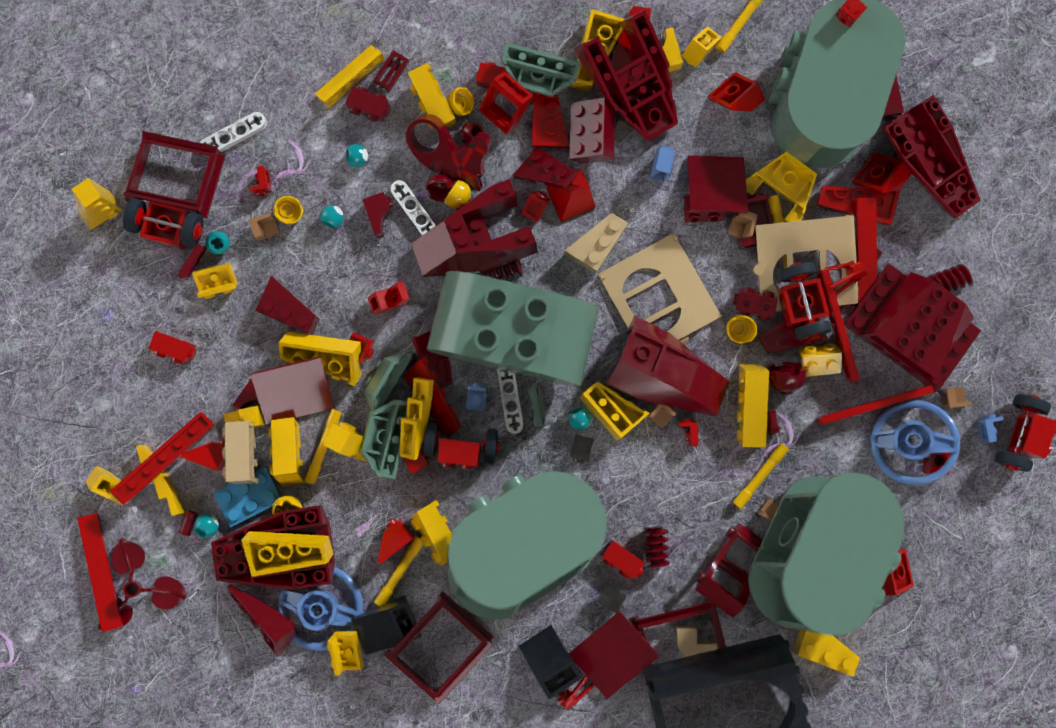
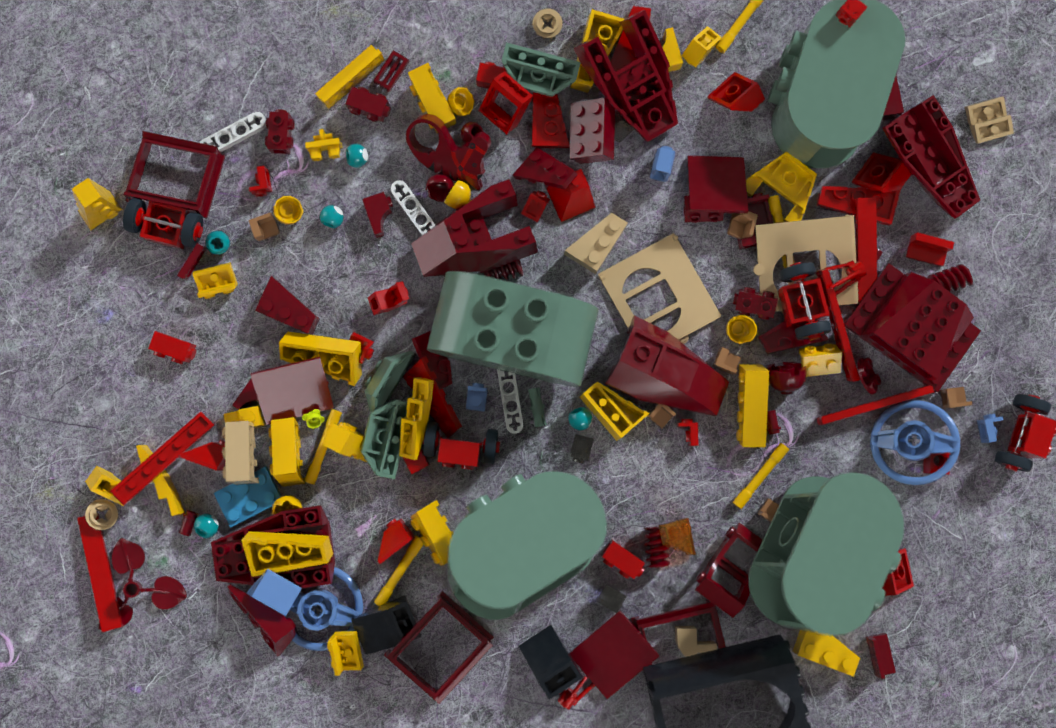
(101, 505): none -> tan gear
(275, 591): none -> medium blue slope
(279, 132): none -> dark red brick
(313, 419): none -> neon yellow plate
(321, 143): none -> yellow hips
(547, 15): none -> tan gear
(678, 536): none -> clear orange wing
(726, 361): none -> medium nougat panel
(867, 375): none -> dark red dish
(880, 655): none -> dark red panel
(928, 249): none -> red panel
(989, 120): none -> tan slope

